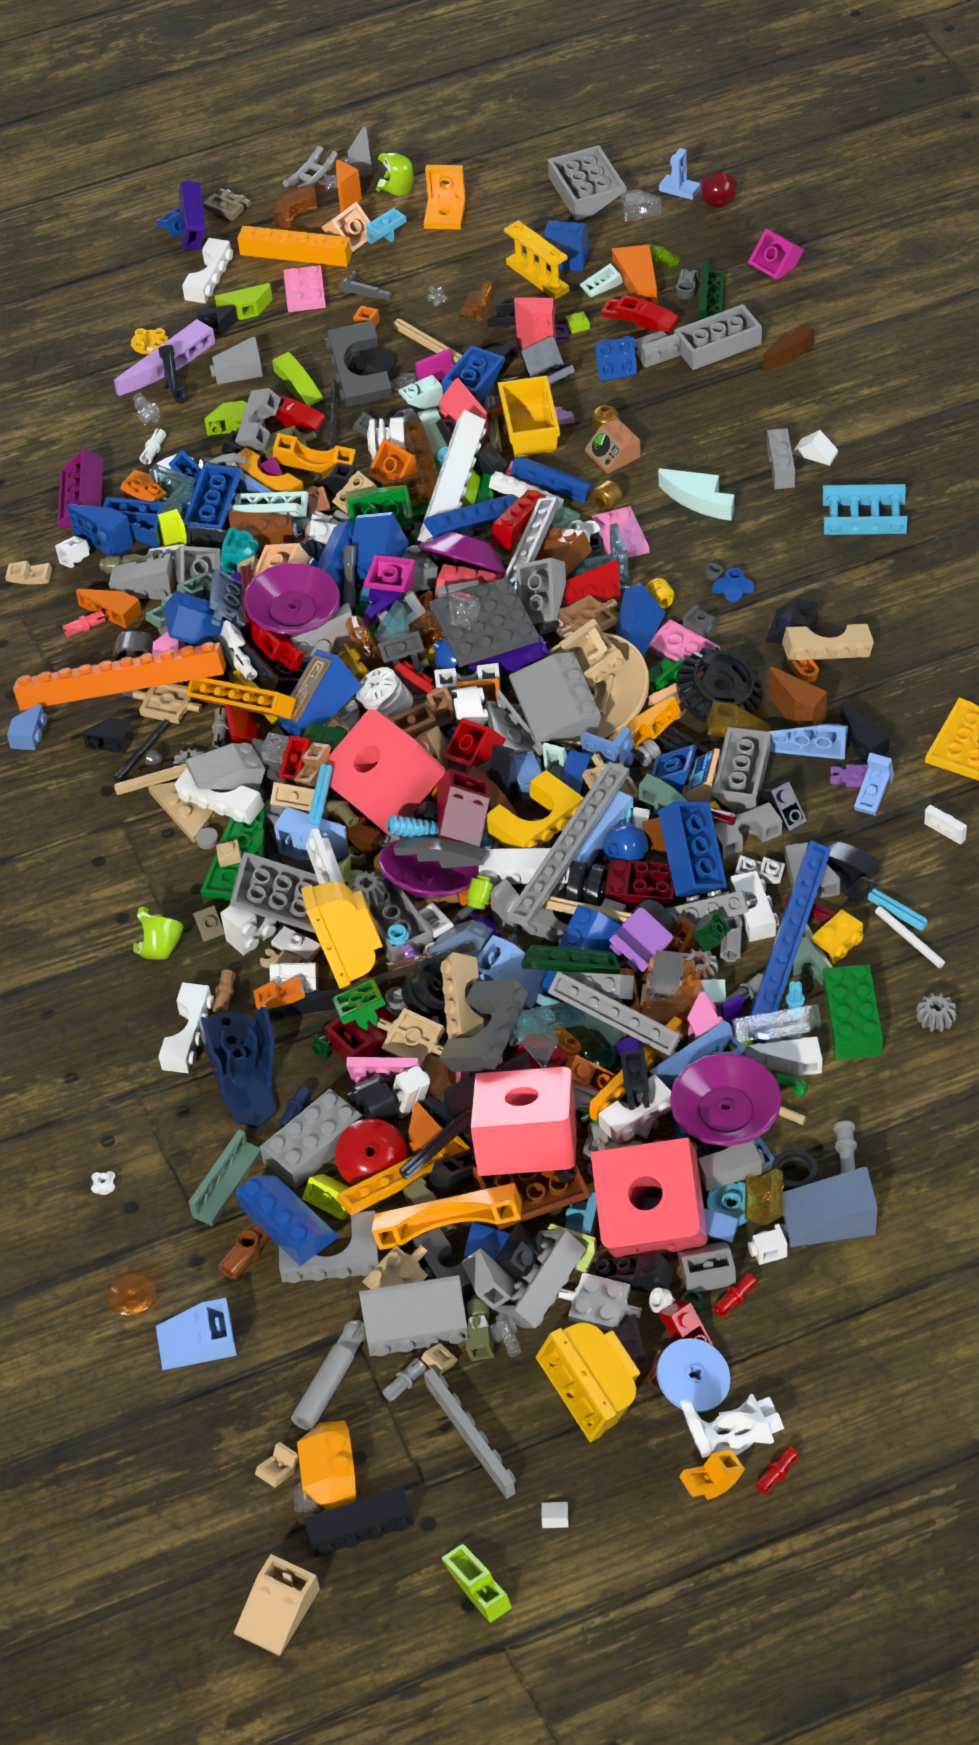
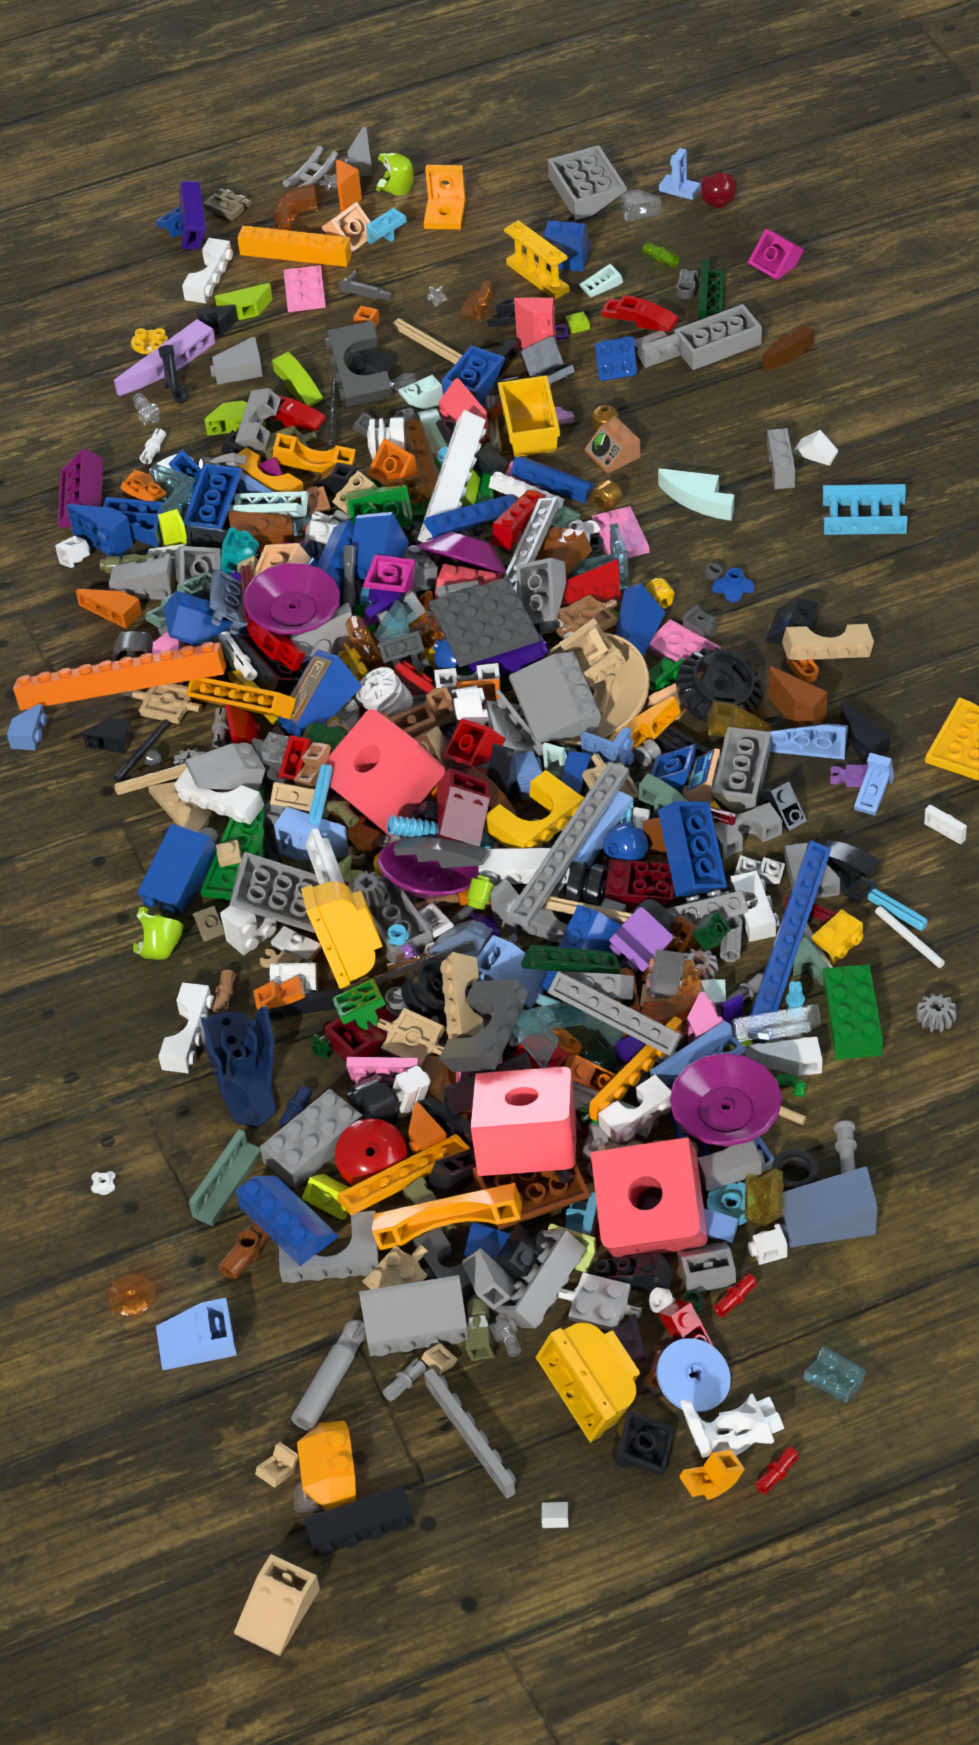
(23, 573): tan slope -> none
(84, 623): coral pin -> none
(177, 870): none -> blue slope
(231, 635): white slope -> none
(435, 365): dark pink panel -> none
(435, 1145): black axle -> none
(463, 609): clear slope -> none
(477, 1583): lime slope -> none
(635, 1076): black hinge -> none
(636, 271): orange slope -> none
(642, 1443): none -> black slope
(835, 1375): none -> clear light blue bracket

